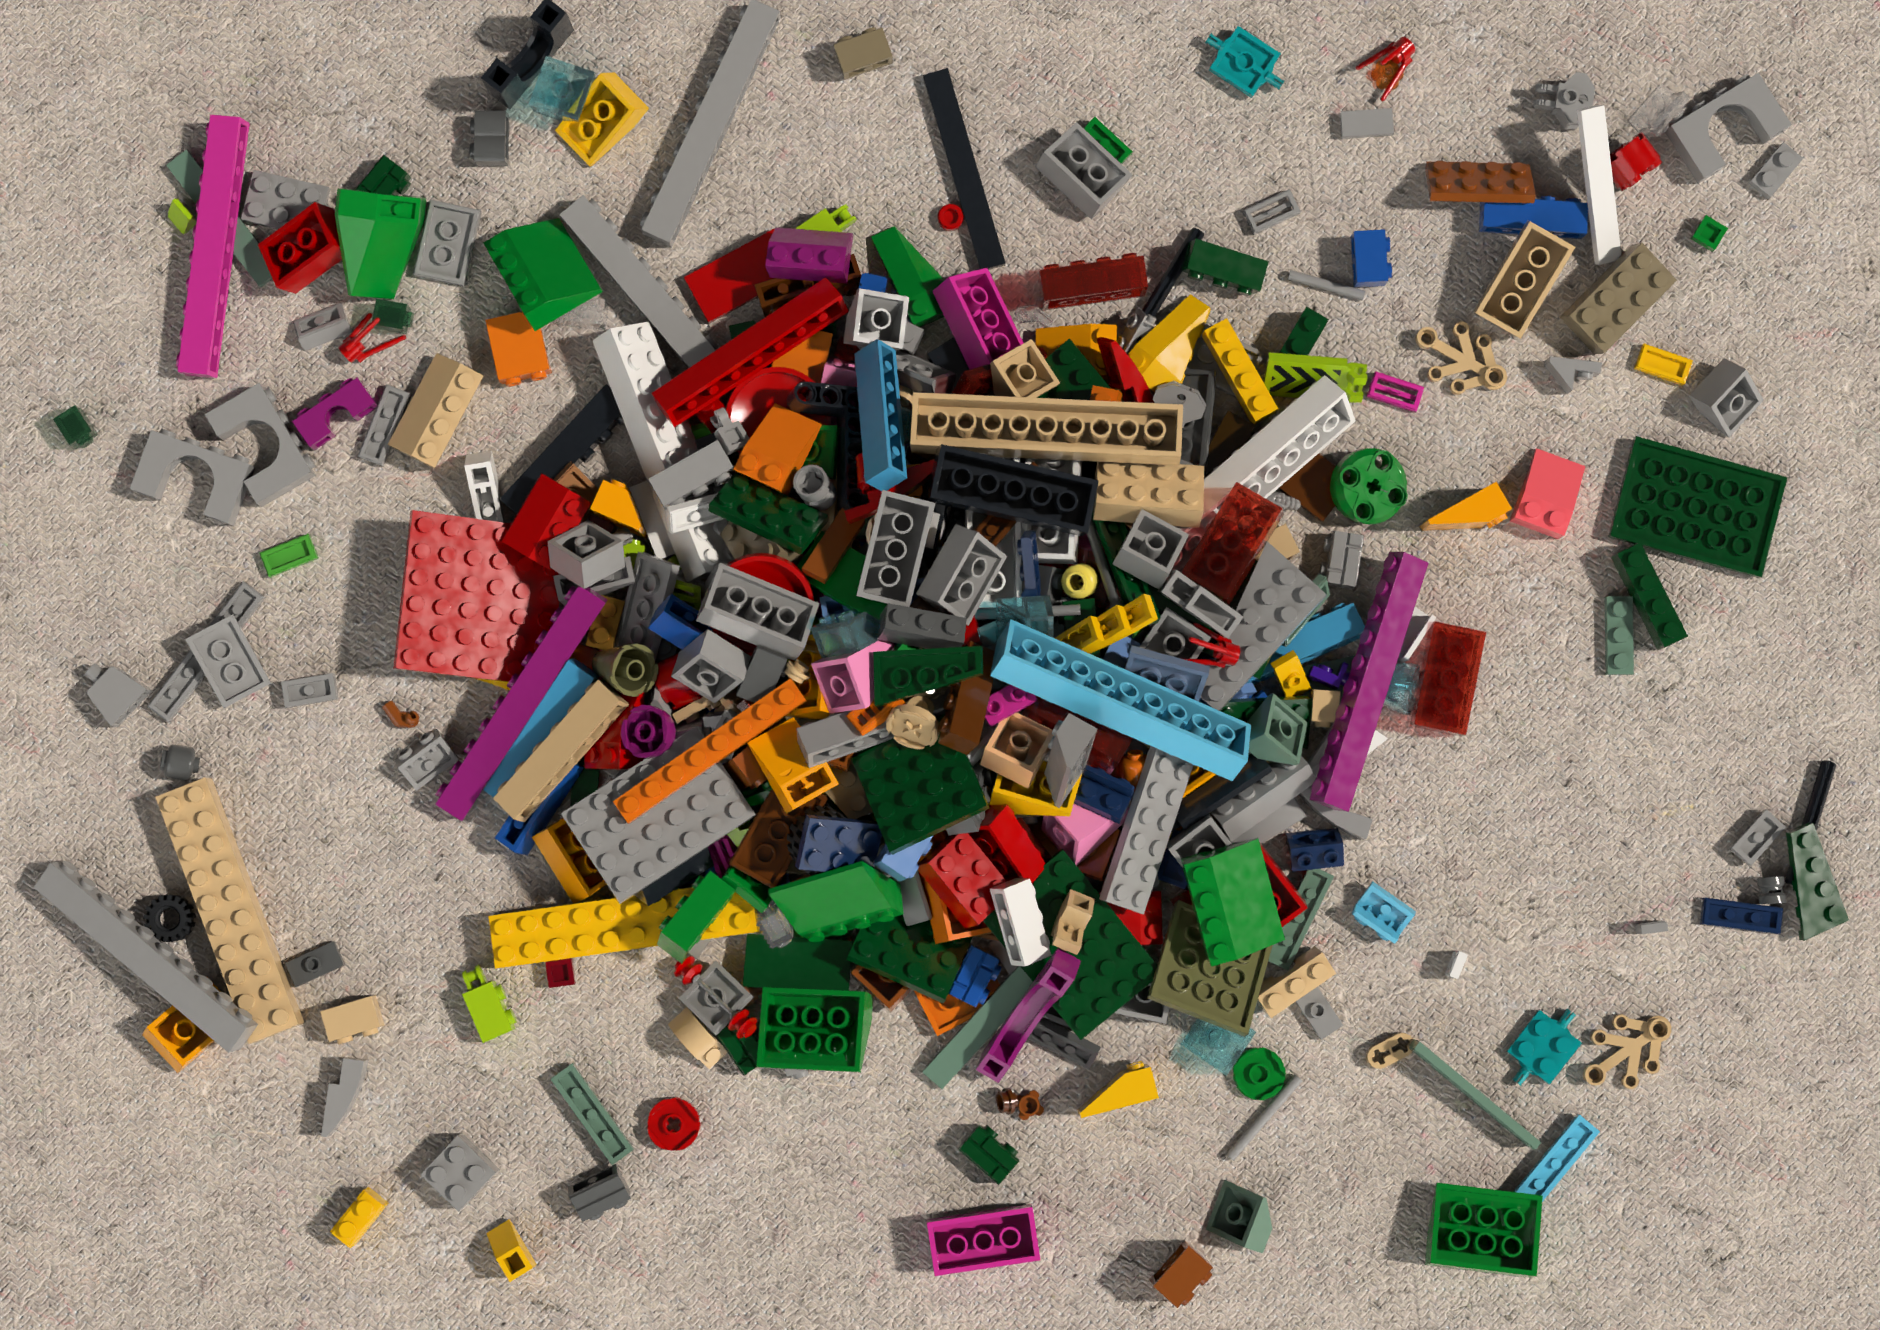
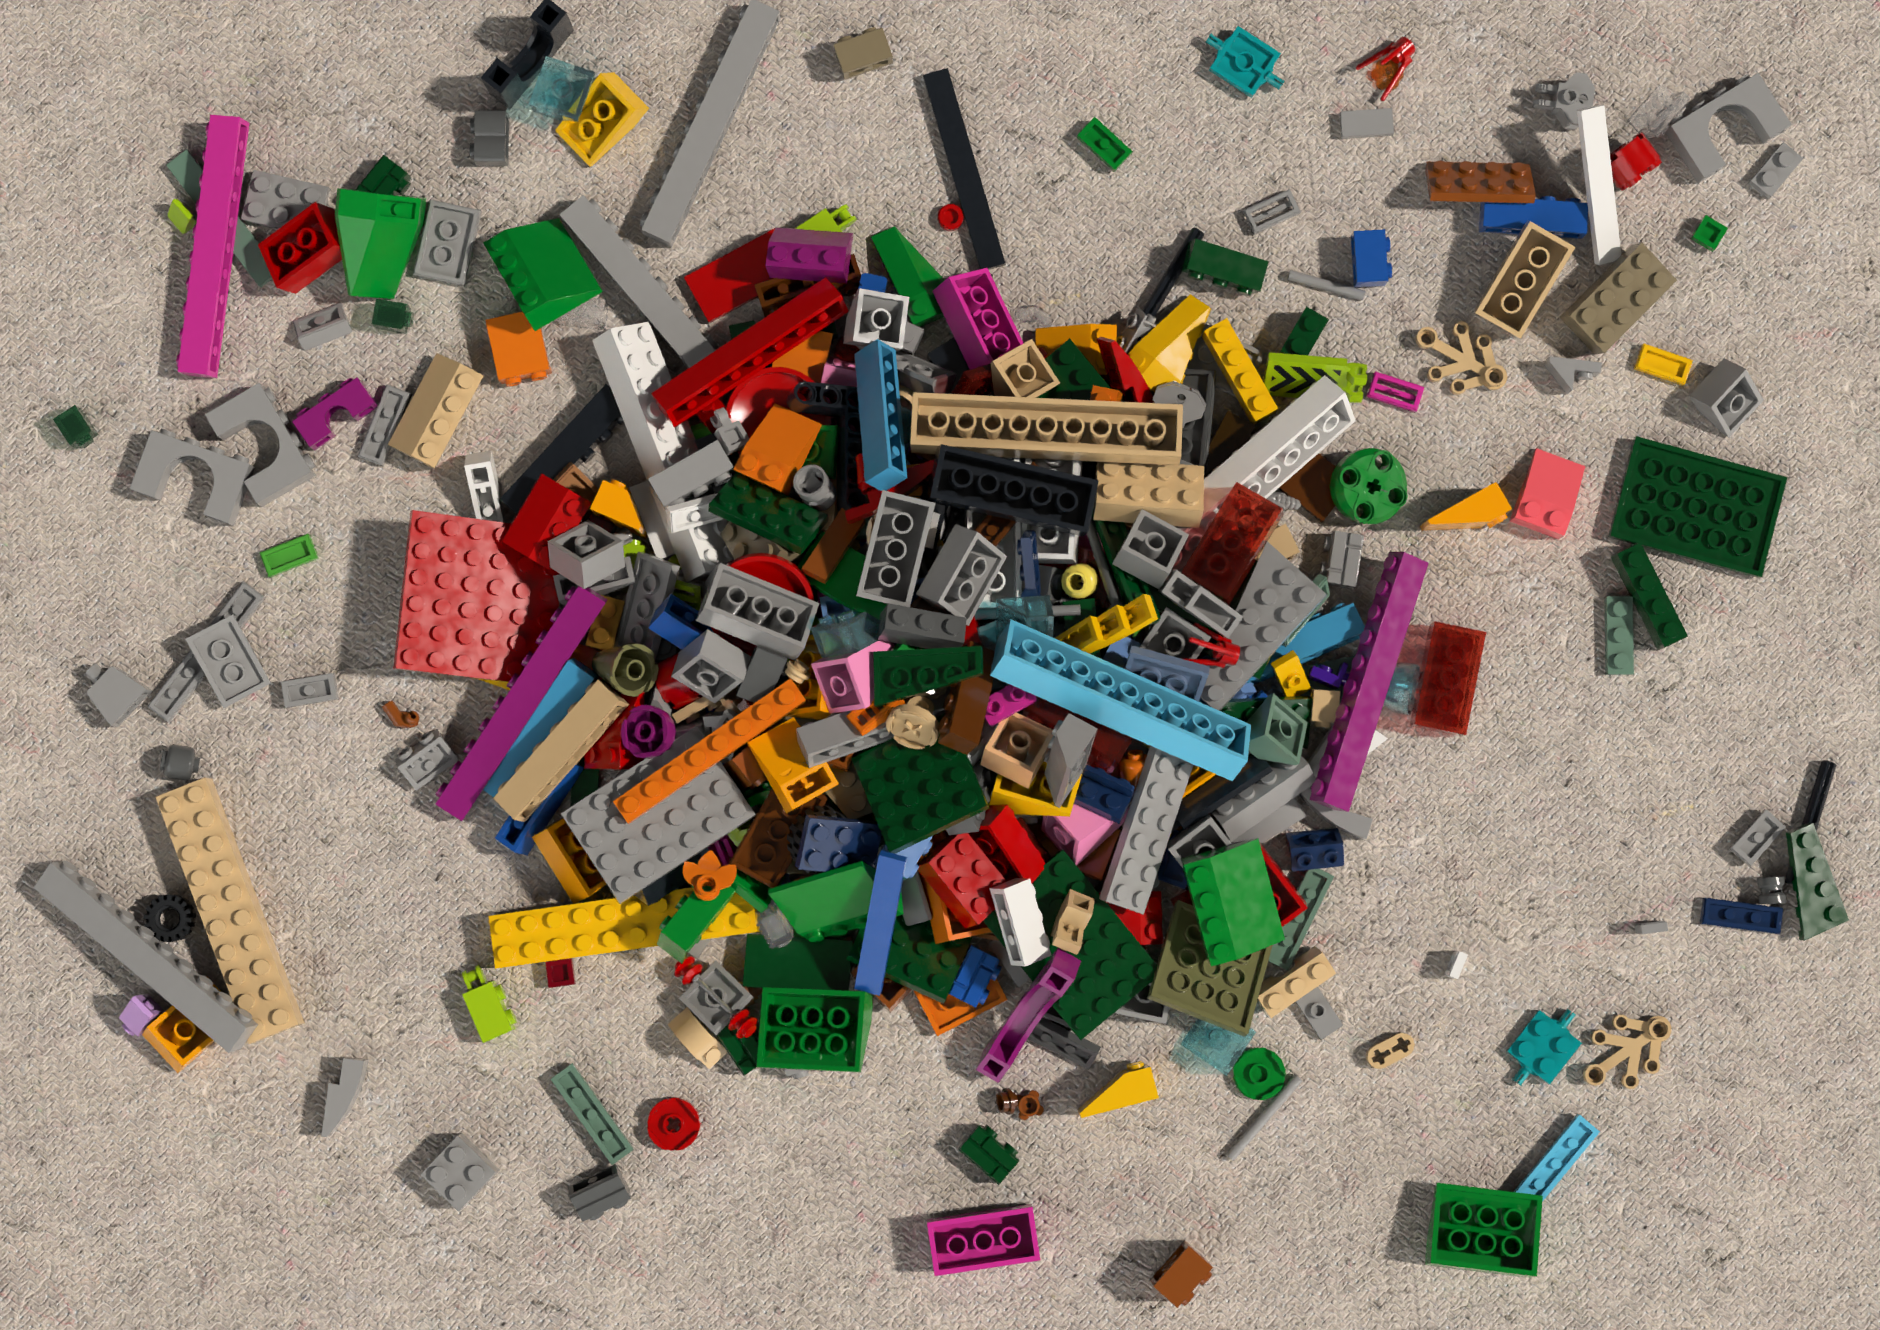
(139, 1014): none -> lavender slope
(315, 964): dark grey plate -> none
(352, 1018): tan brick -> none
(353, 347): red plant -> none
(359, 1217): yellow brick -> none
(510, 1250): yellow slope -> none
(709, 873): none -> orange plate
(880, 922): none -> blue tile
(978, 1029): sand green tile -> none
(1083, 170): light grey slope -> none
(1092, 282): clear red brick -> none
(1241, 1217): sand green slope -> none
(1382, 912): medium azure bracket -> none
(1417, 628): white panel -> none
(1474, 1094): sand green tile -> none

